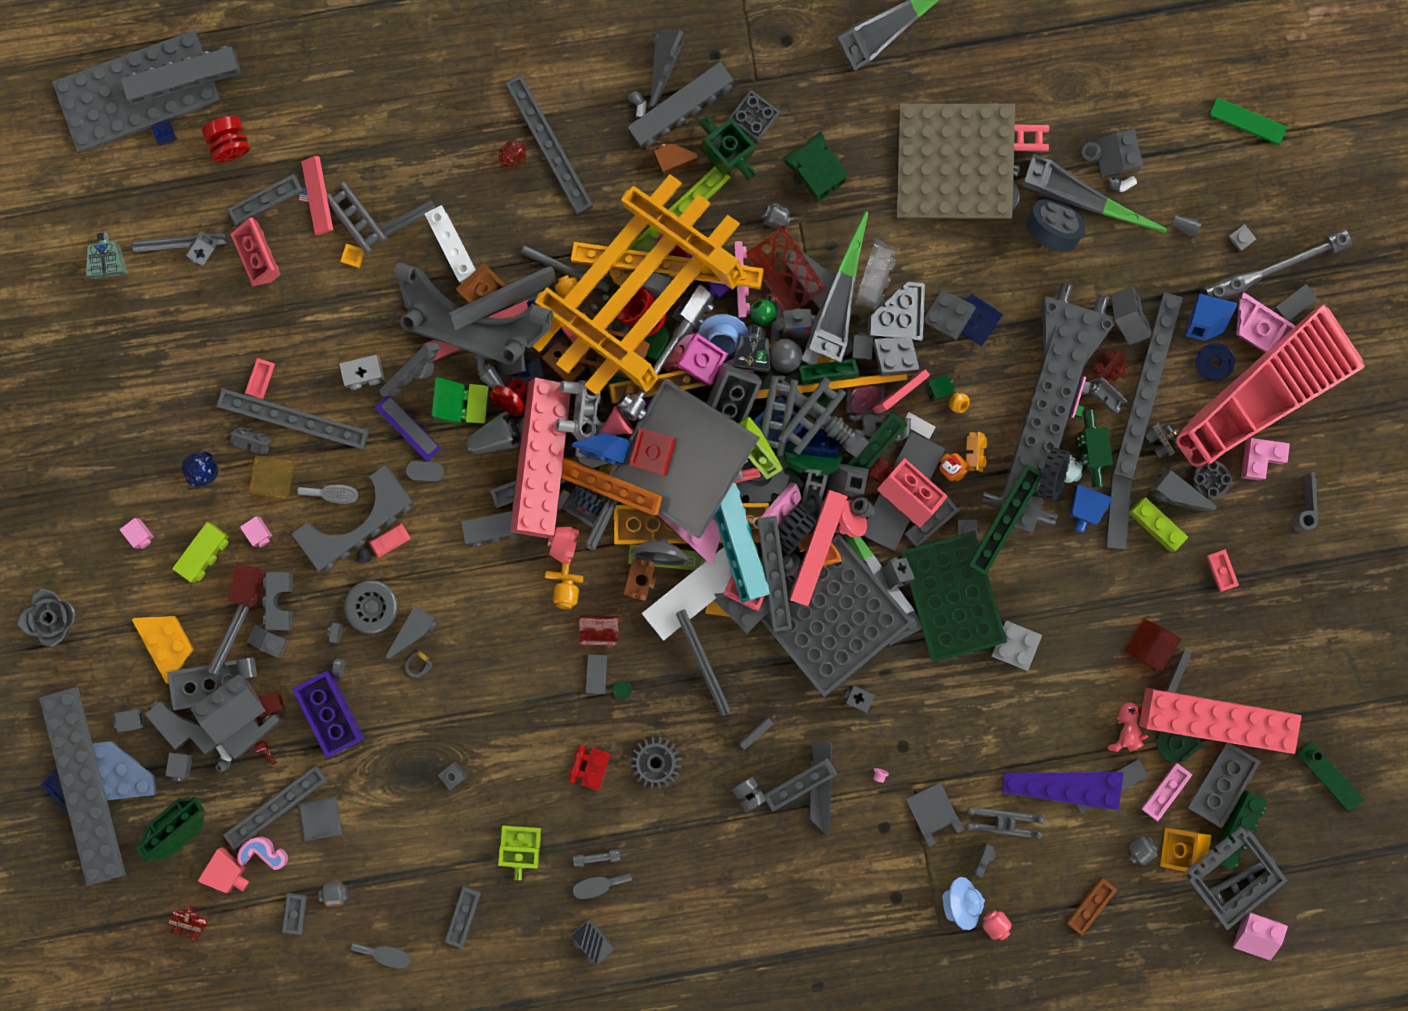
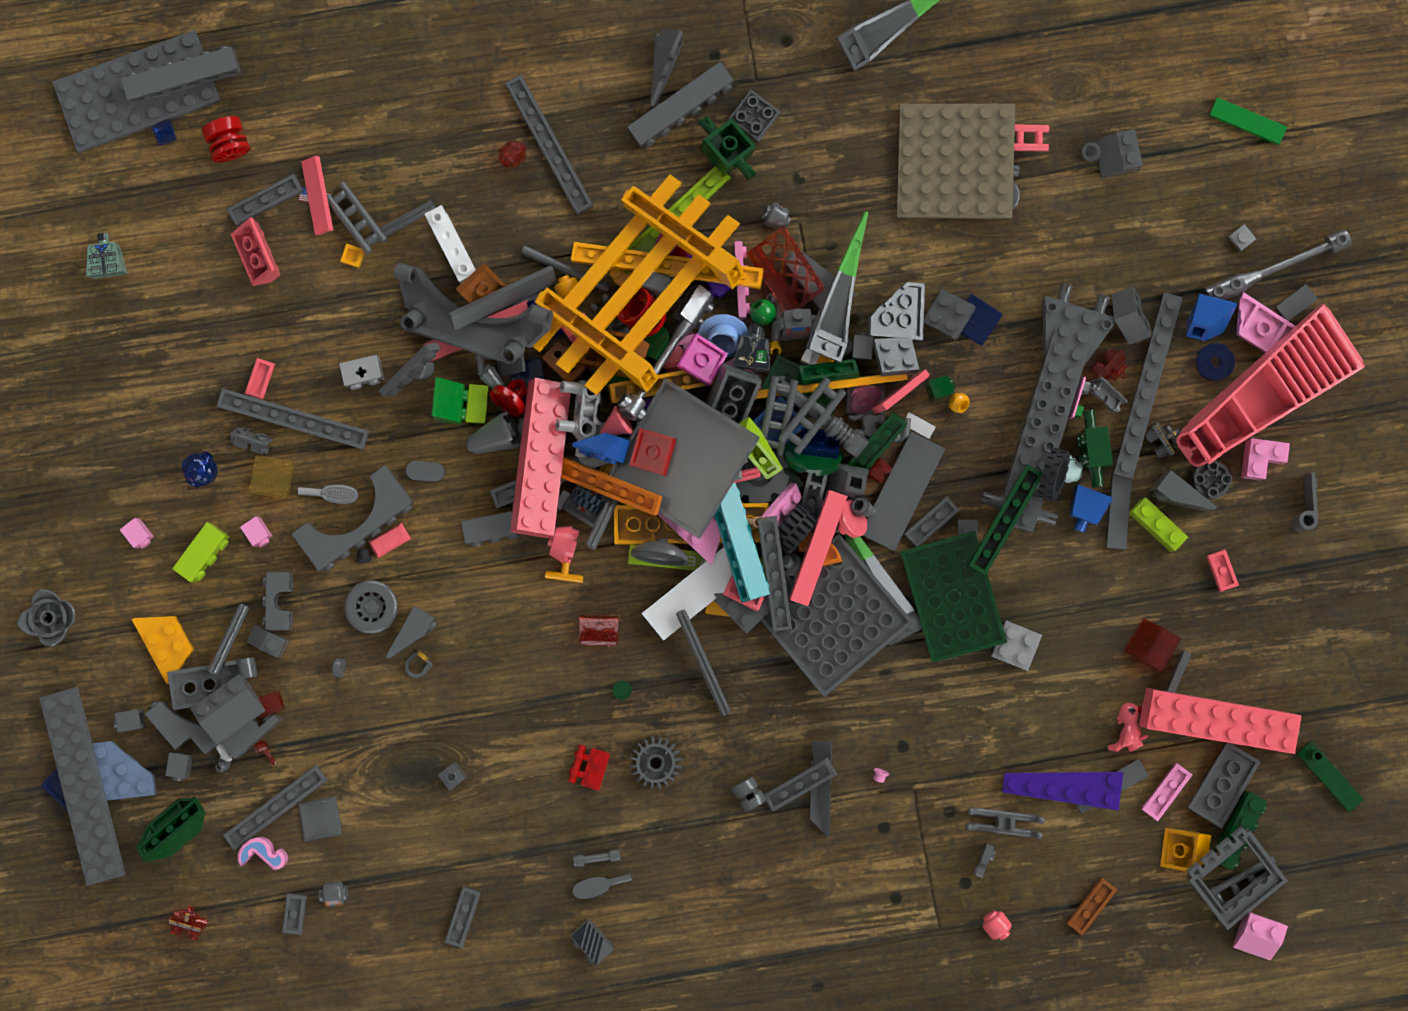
(173, 242): dark grey axle -> none
(202, 242): dark grey brick -> none
(224, 872): coral torso -> none
(246, 585): clear red brick -> none
(328, 714): dark purple brick -> none
(334, 632): dark grey plate -> none
(385, 955): dark grey piece -> none
(408, 428): tile -> none
(519, 848): lime plate -> none
(565, 594): light orange head -> none
(596, 674): dark grey tile -> none
(639, 101): arm -> none
(640, 567): dark orange piece -> none
(673, 158): dark orange slope -> none
(756, 733): dark grey tile -> none
(785, 355): dark grey piece -> none
(817, 167): dark green piece -> none
(867, 698): dark grey brick -> none
(876, 275): clear wedge -> none
(897, 573): dark grey brick -> none
(912, 493): coral slope -> none
(933, 812): dark grey flag -> none
(953, 467): head -> none
(963, 903): light blue helmet -> none
(977, 444): light orange hinge -> none
(1055, 225): black wheel -> none
(1058, 184): dark grey plate -> none
(1121, 186): arm -> none
(1143, 850): dark grey head -> none
(1176, 746): dark green tile -> none
(1187, 225): dark grey cone -> none

